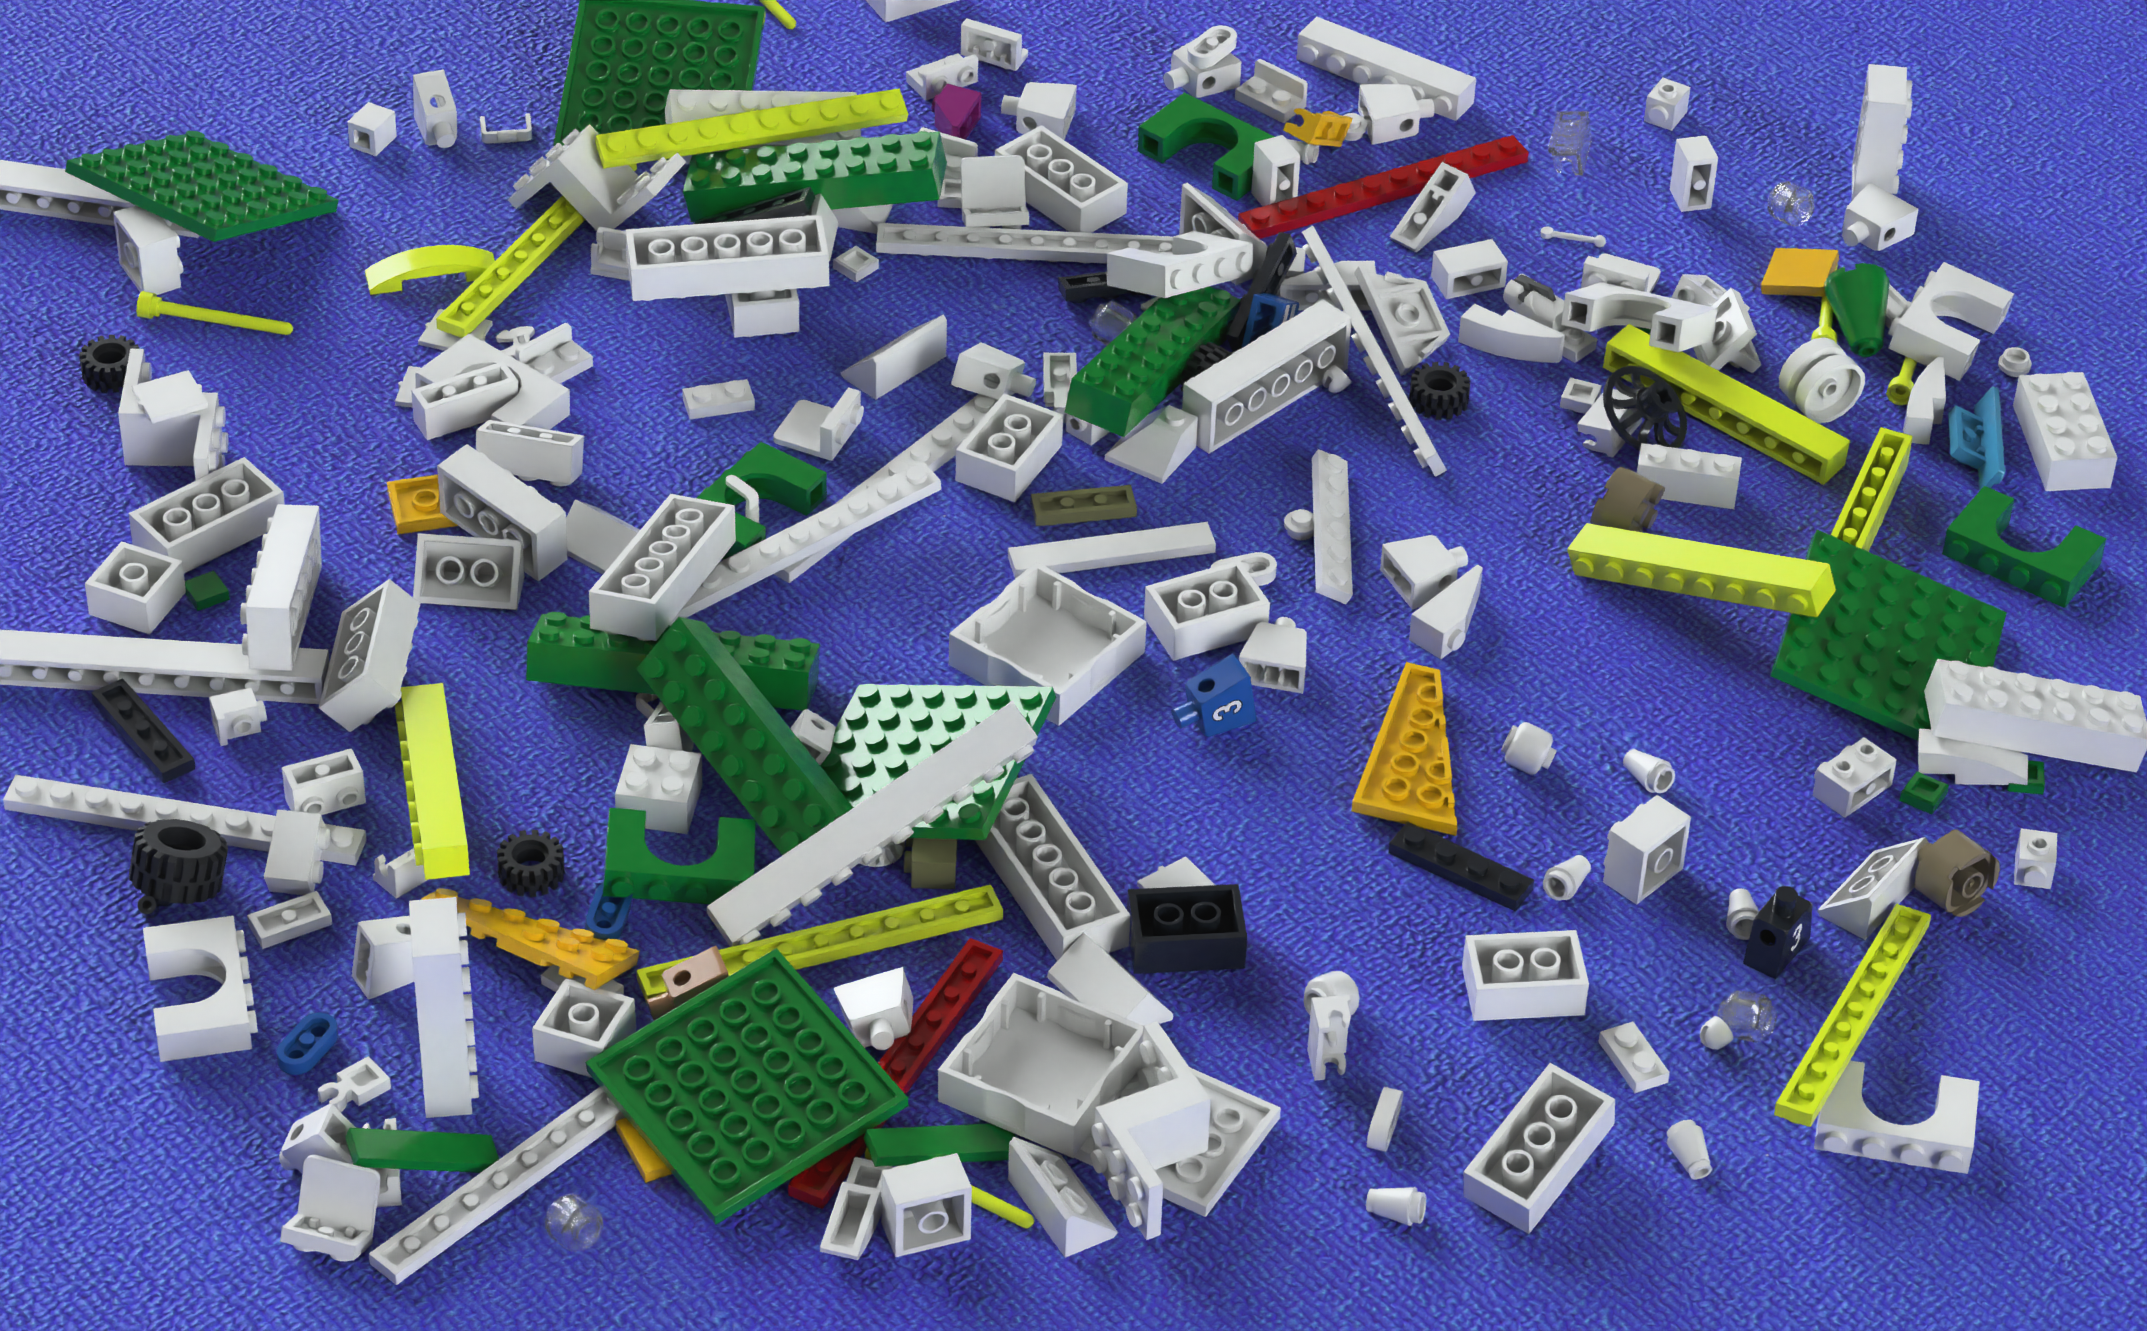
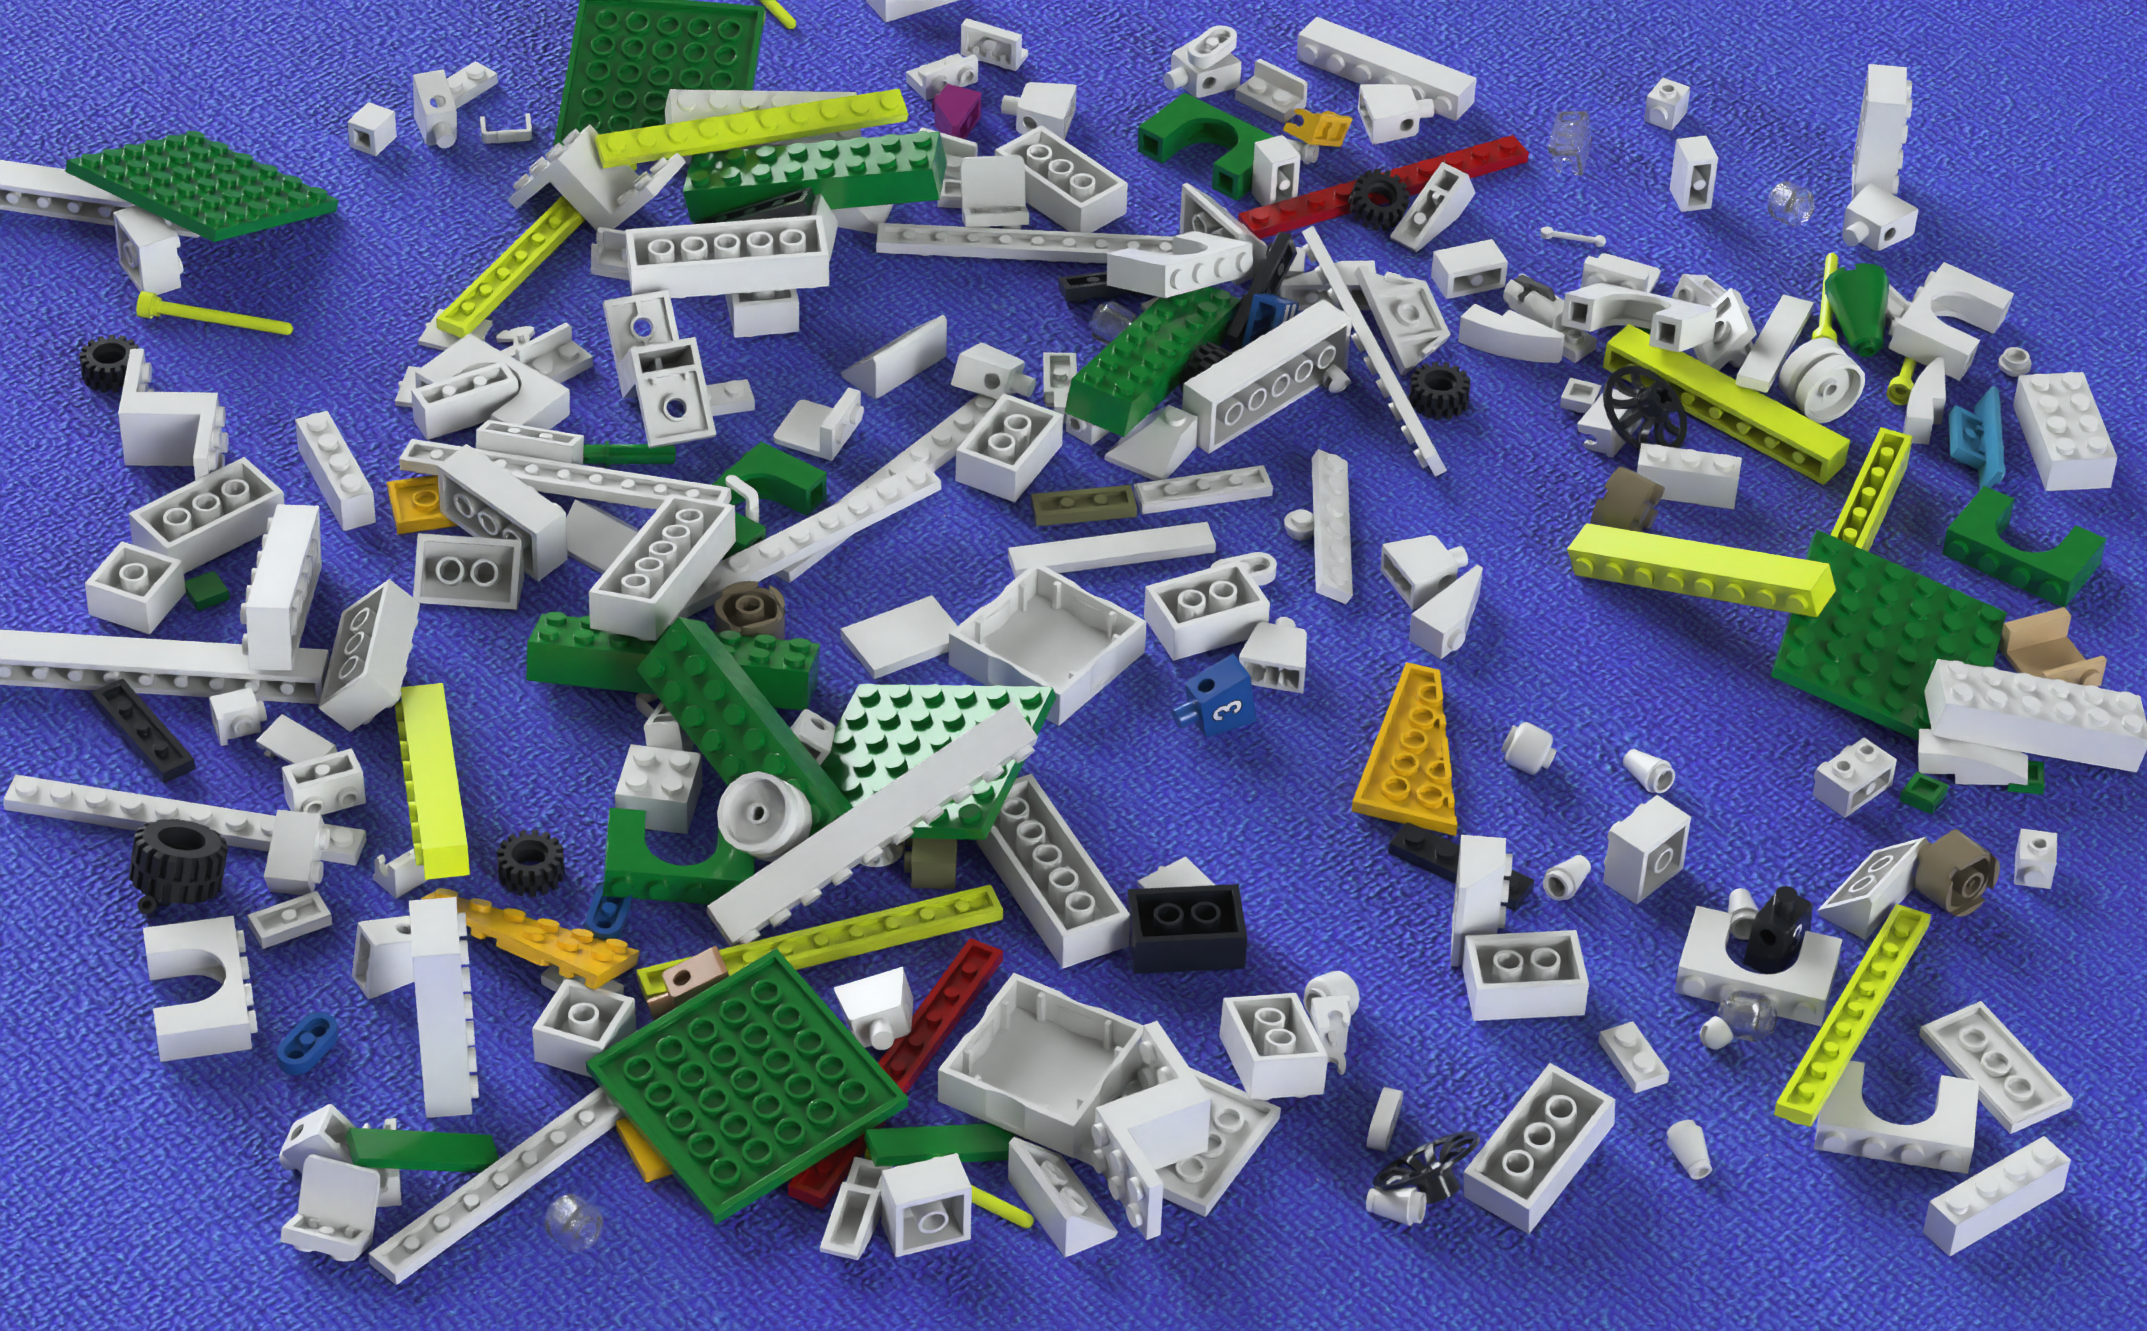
(170, 396): white piece -> none
(293, 742): none -> white hinge
(335, 470): none -> white brick
(357, 1083): white plate -> none
(426, 262): neon yellow slope -> none
(471, 82): none -> white plate
(570, 478): none -> white plate
(628, 454): none -> green axle
(659, 369): none -> white bracket
(750, 610): none -> dark tan brick
(764, 816): none -> white wheel
(855, 264): white tile -> none
(900, 637): none -> white tile
(1100, 981): white slope -> none
(1203, 489): none -> white tile
(1273, 1046): none -> white brick
(1357, 127): white plate -> none
(1385, 186): none -> black tyre
(1437, 1178): none -> black wheel
(1479, 890): none -> white slope
(1774, 343): none -> white tile
(1795, 993): none -> white arch
(1799, 271): yellow tile -> none
(1996, 1196): none -> white brick
(2010, 1077): none -> white tile
(2043, 650): none -> tan panel

